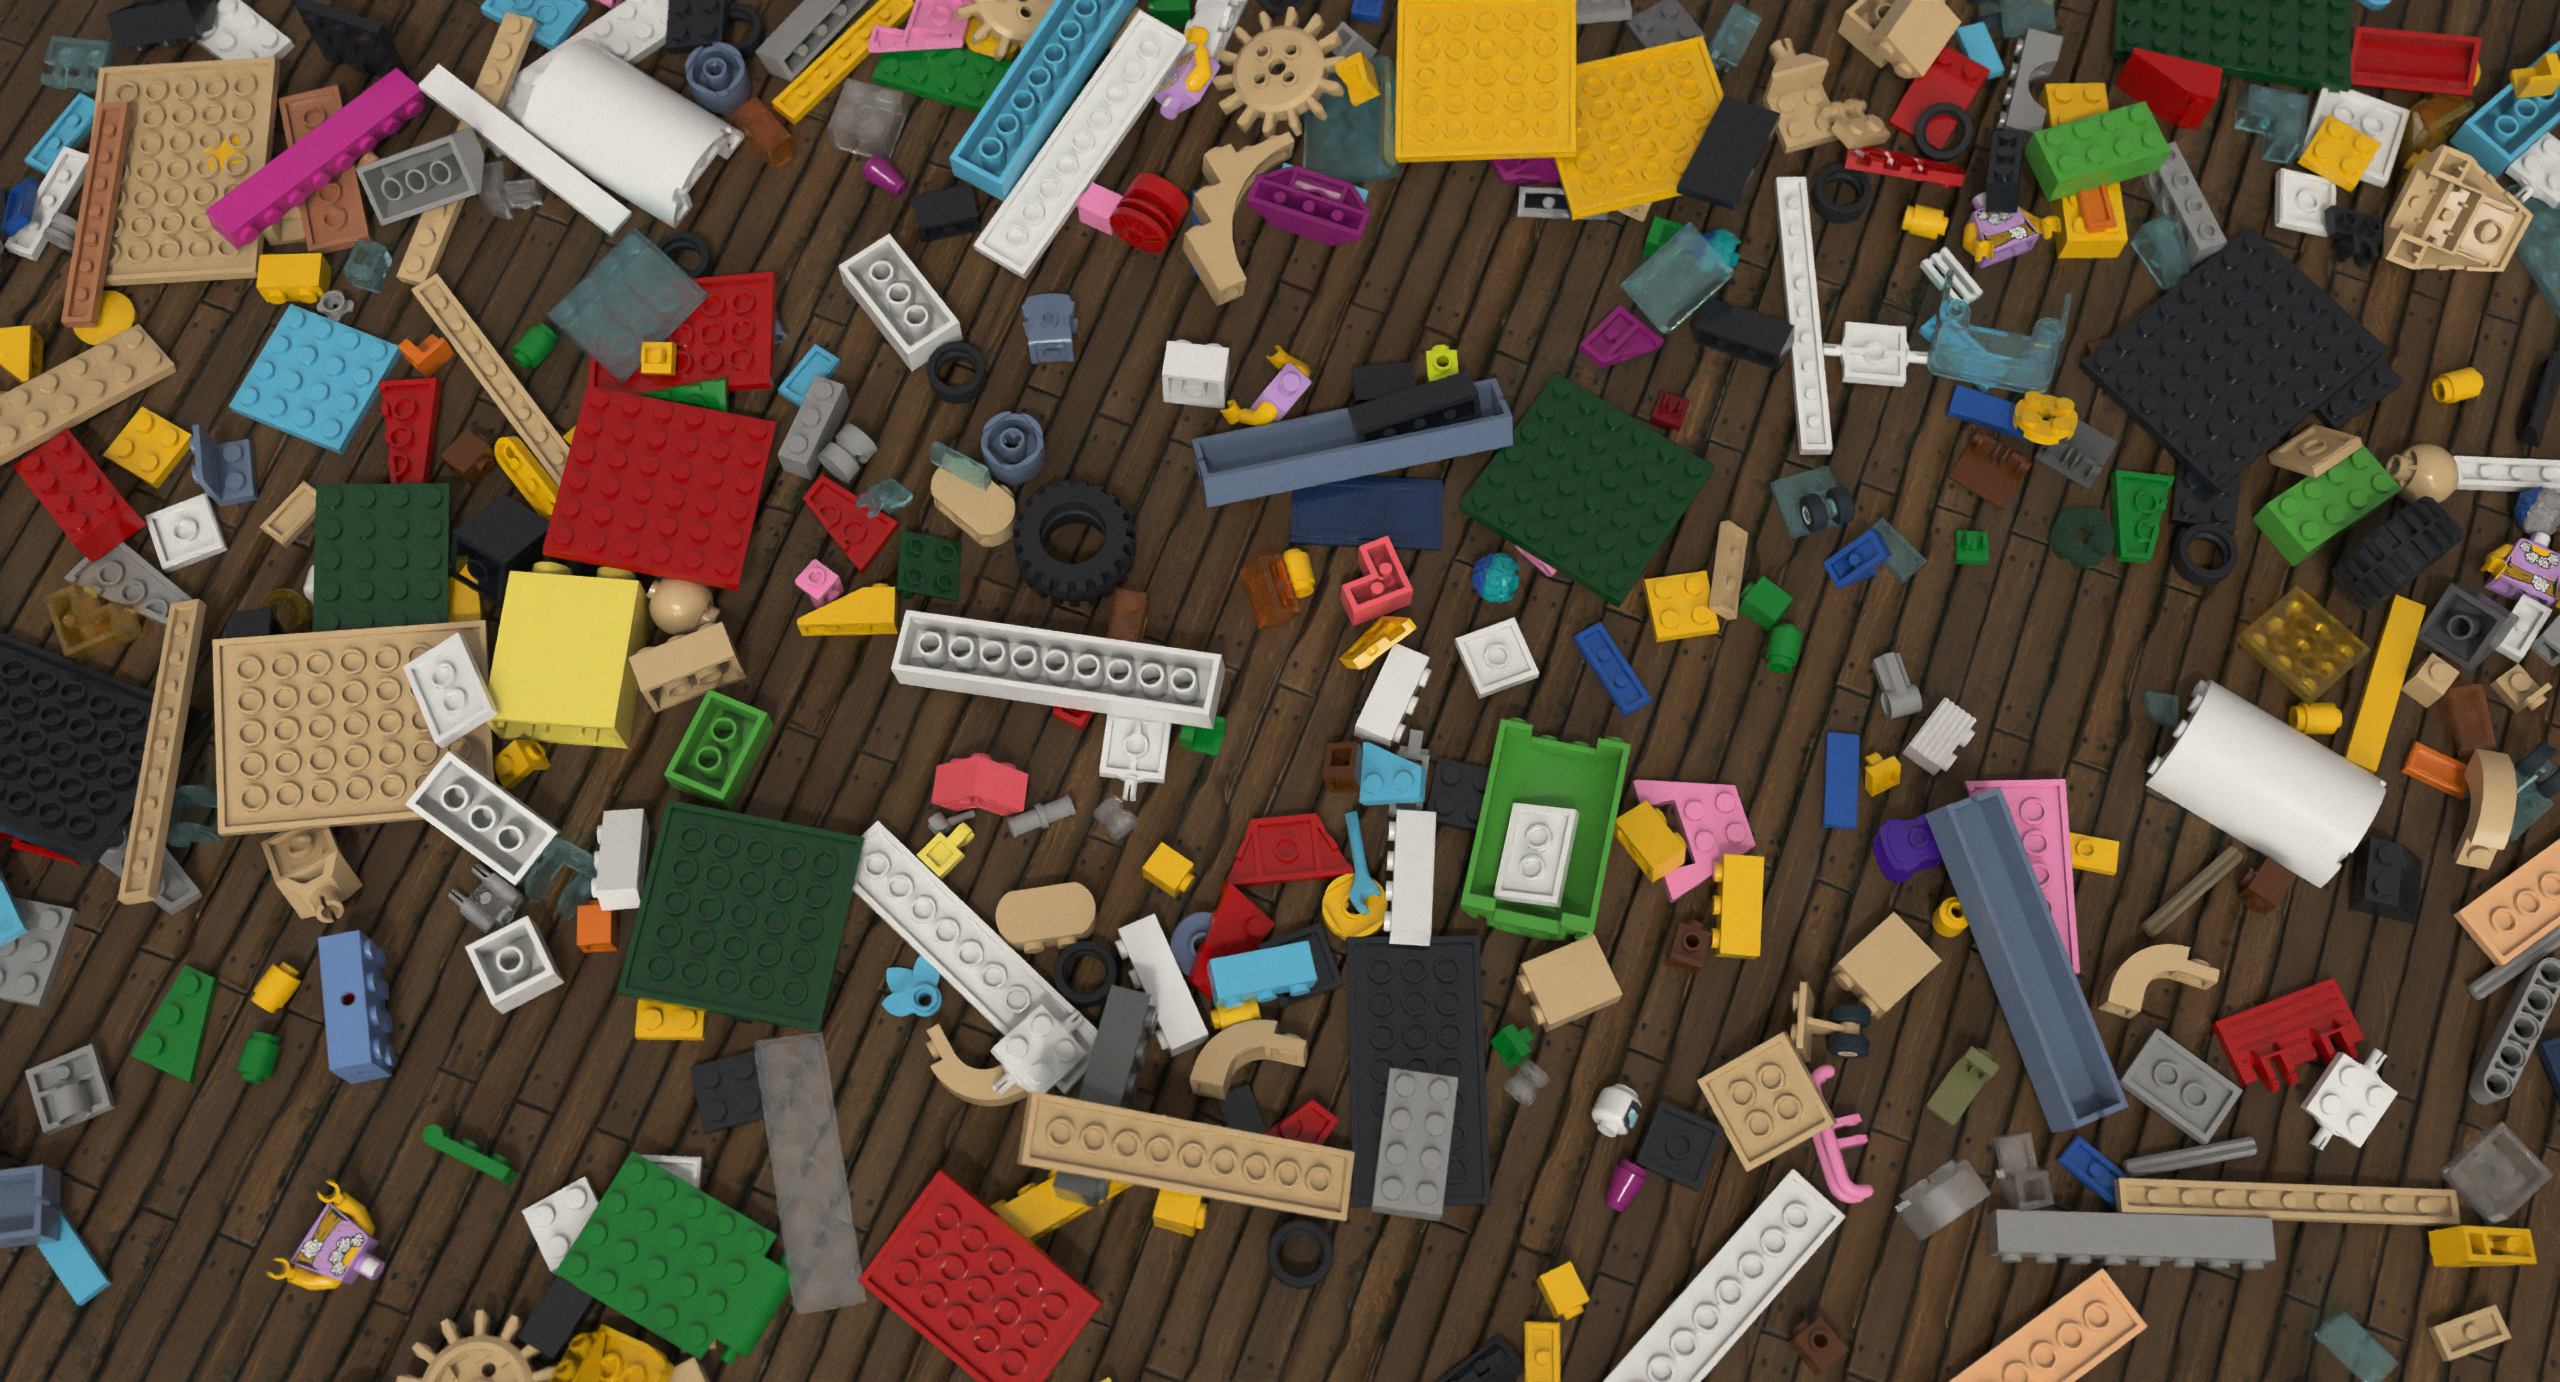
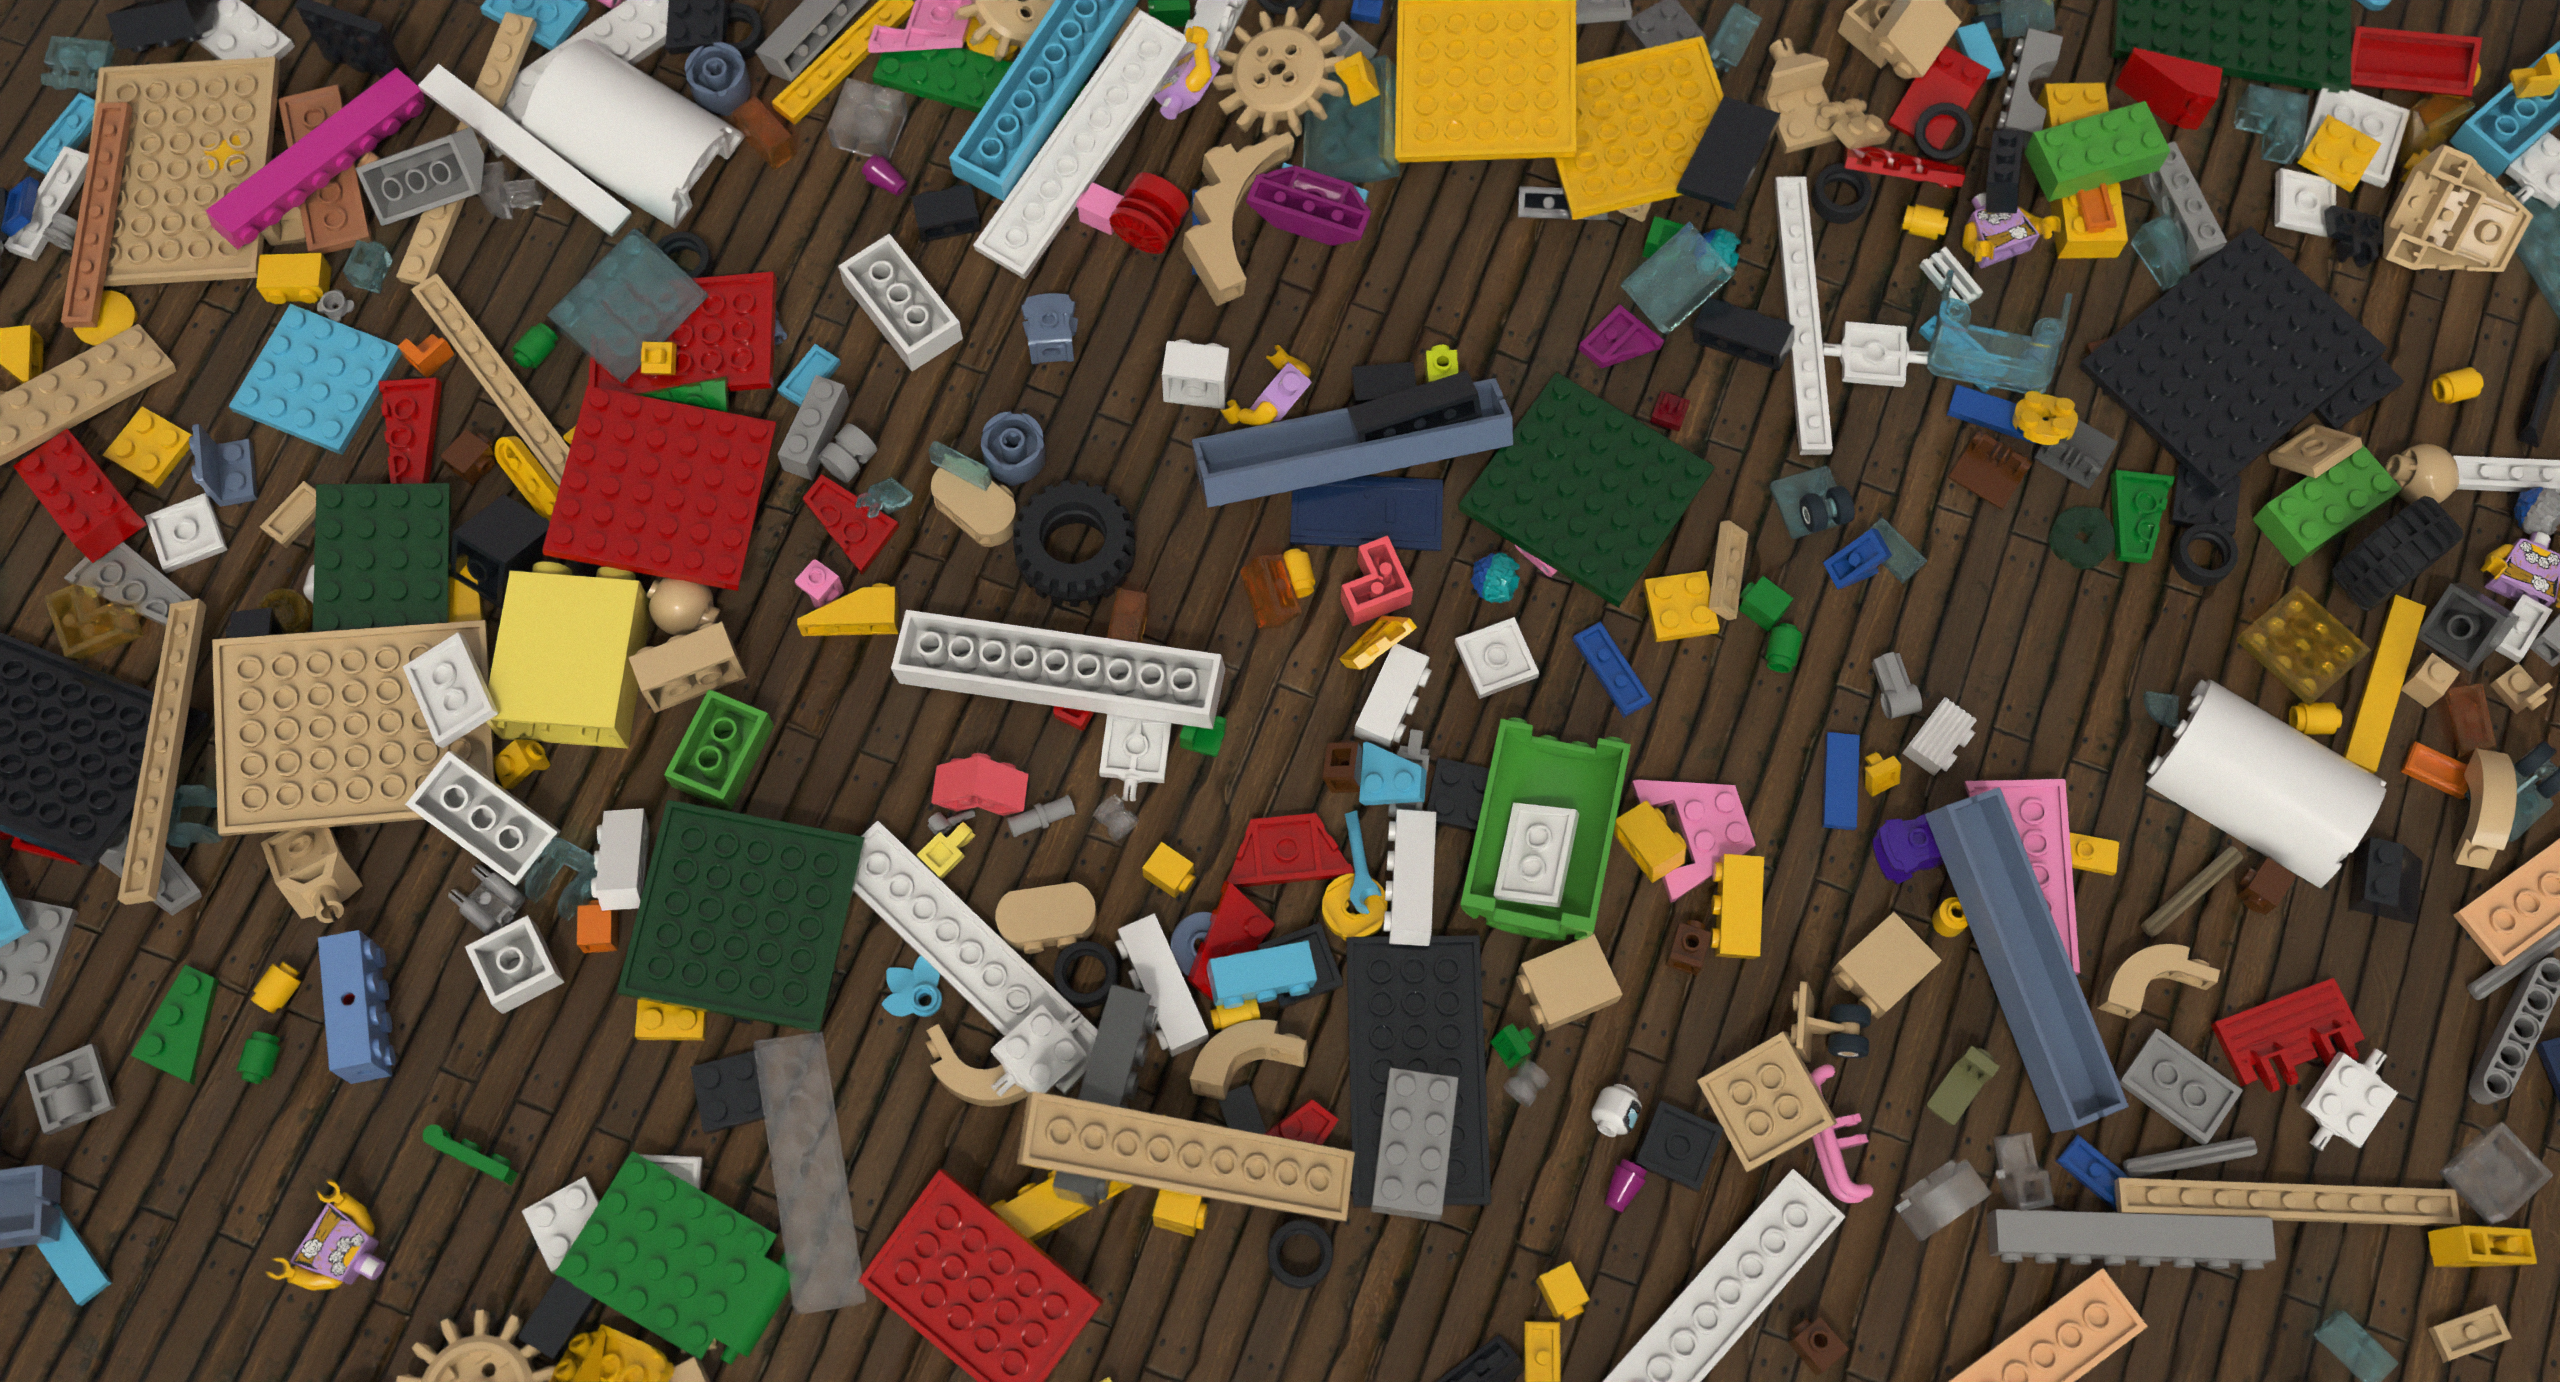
(928, 566): dark green hinge -> none
(950, 352): black tyre -> none
(1526, 171): magenta wing -> none
(1971, 547): green tile -> none

